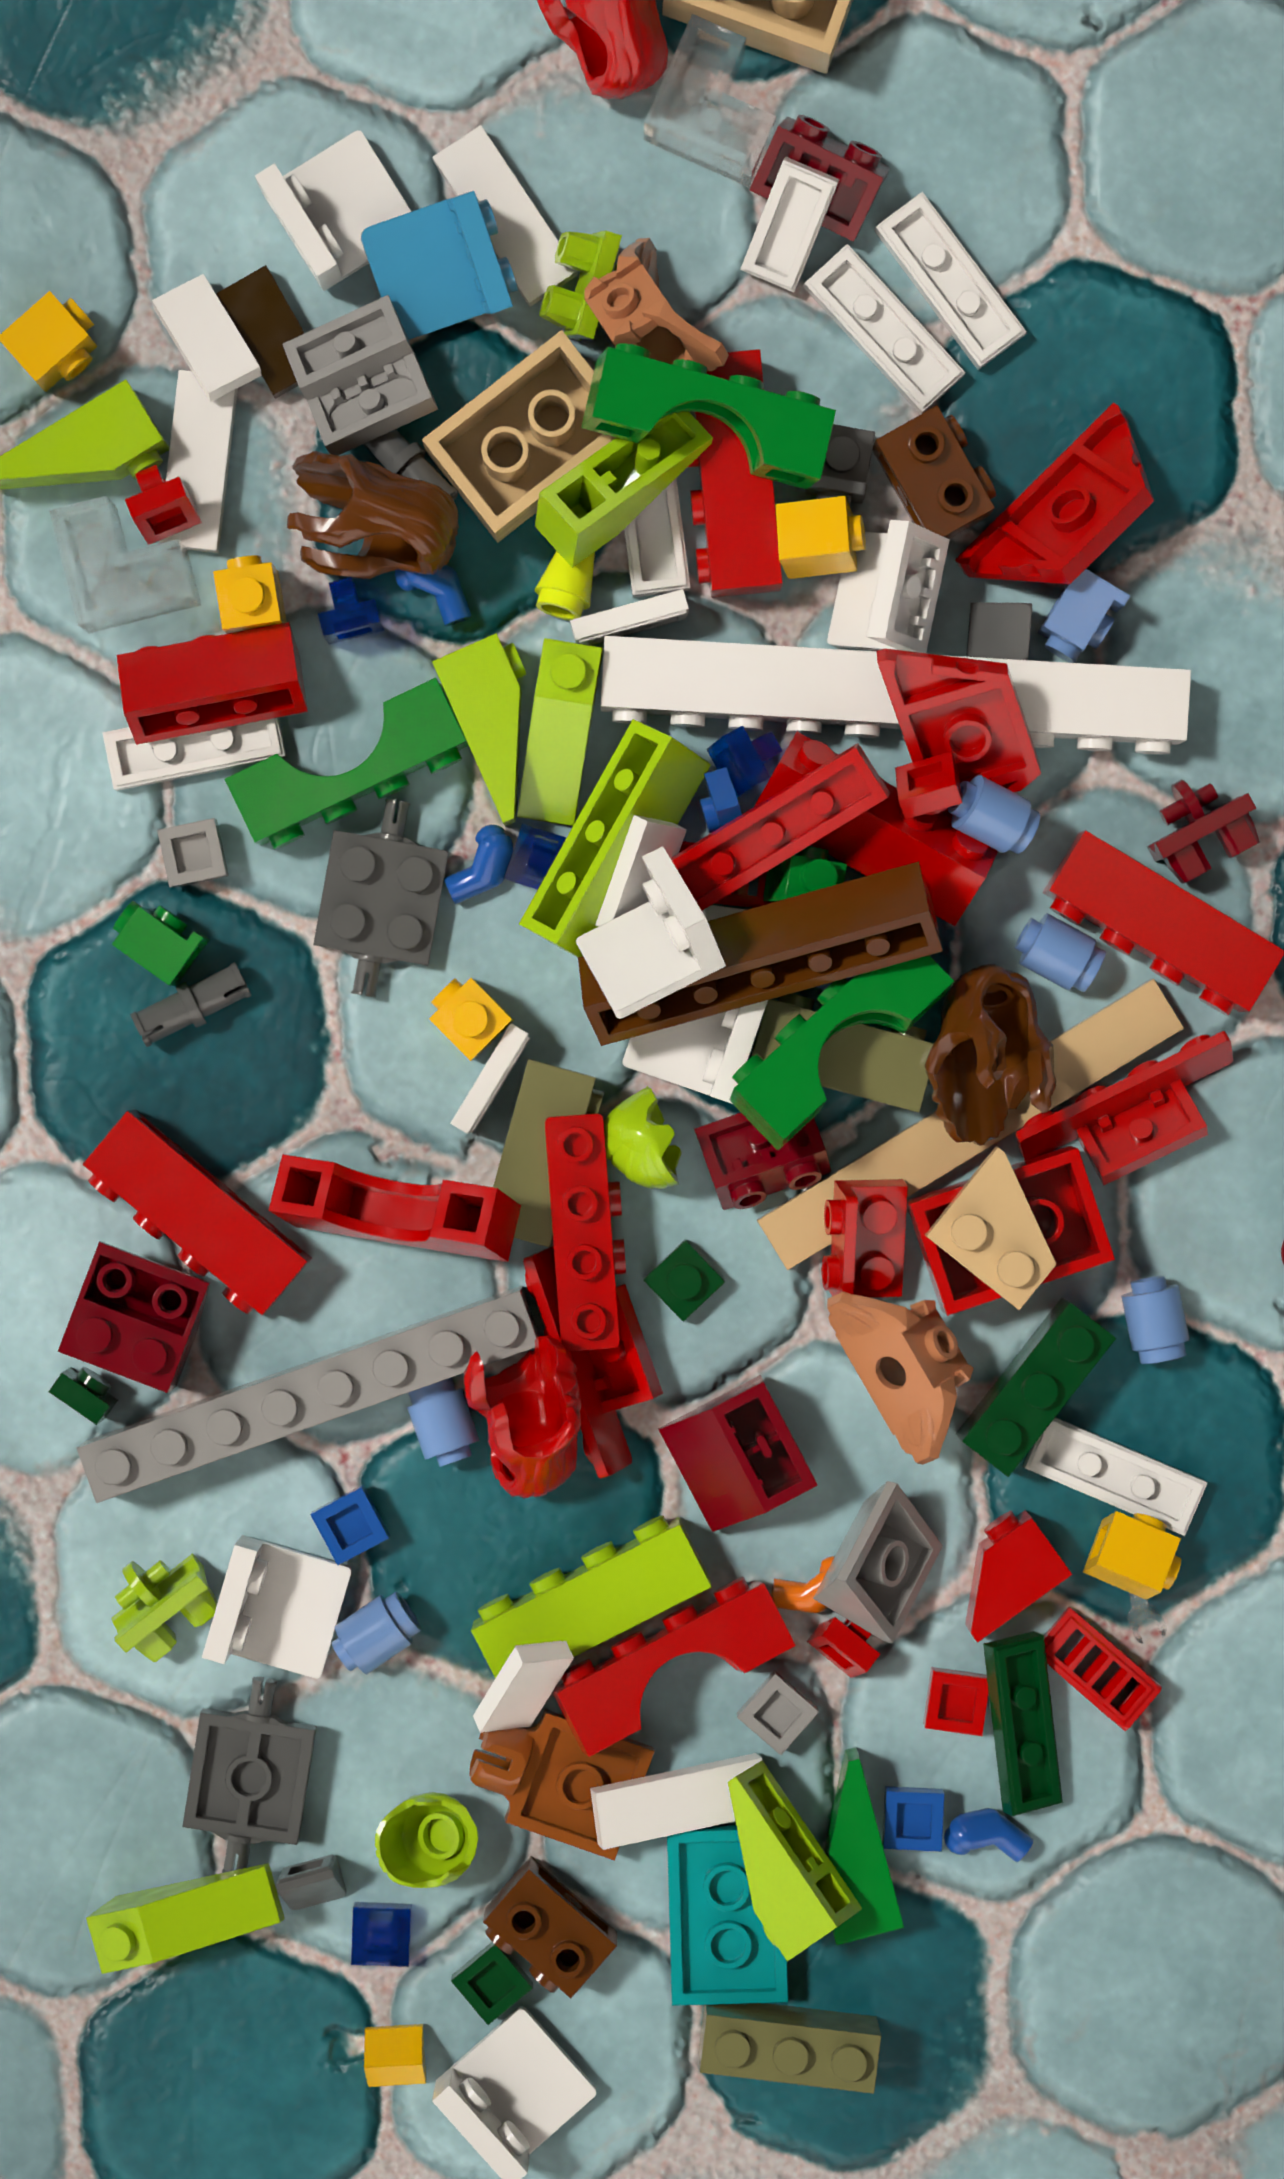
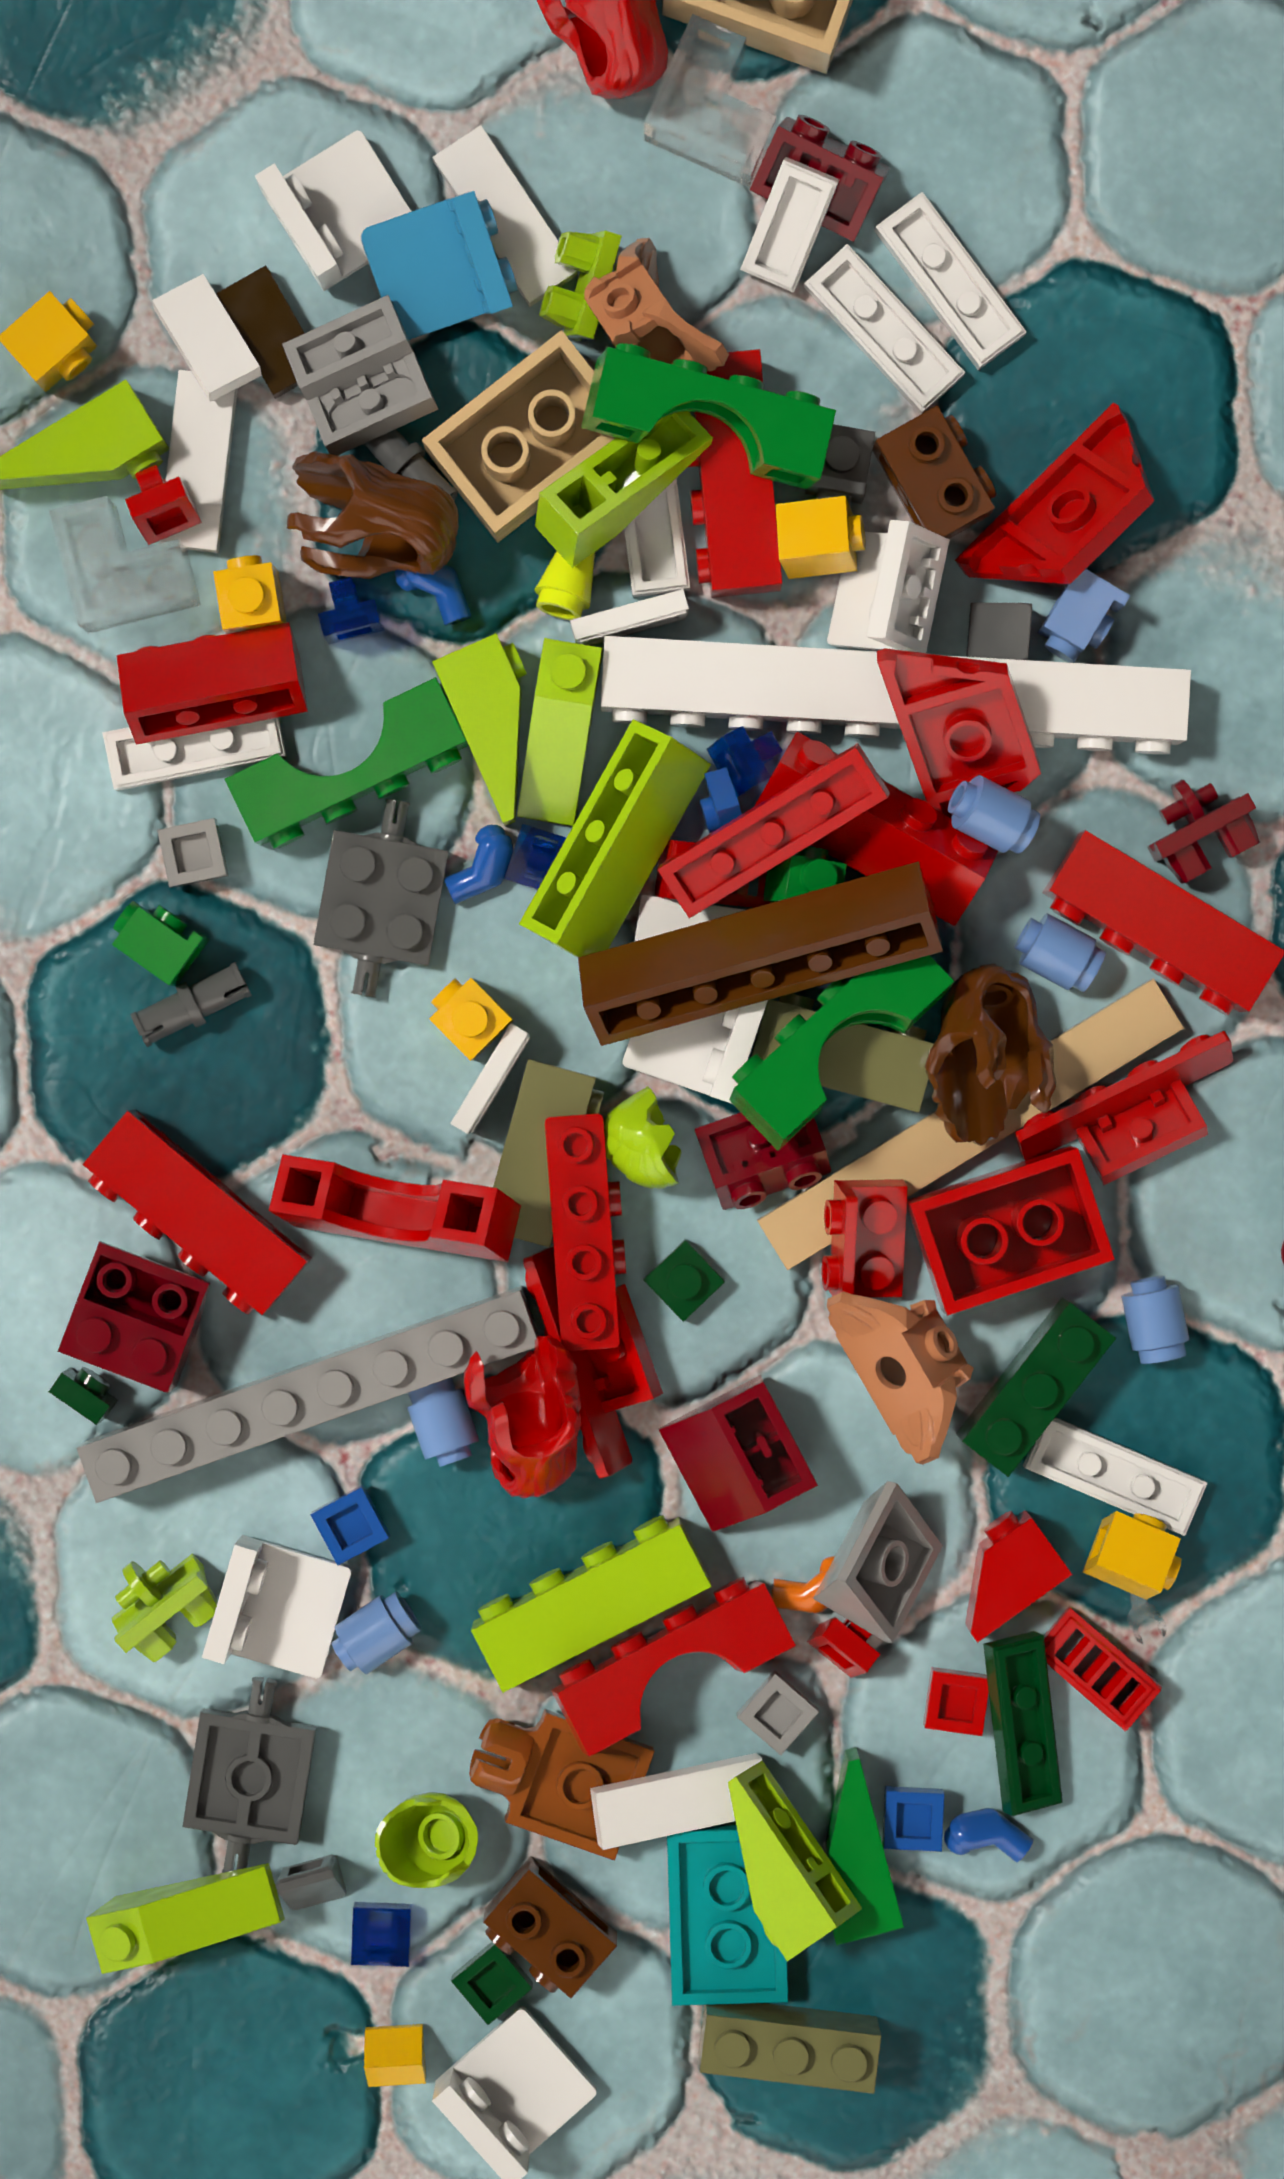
(523, 1686): white tile -> none
(626, 887): white tile -> none
(654, 945): white bracket -> none
(928, 785): red plate -> none
(995, 1232): tan wing -> none

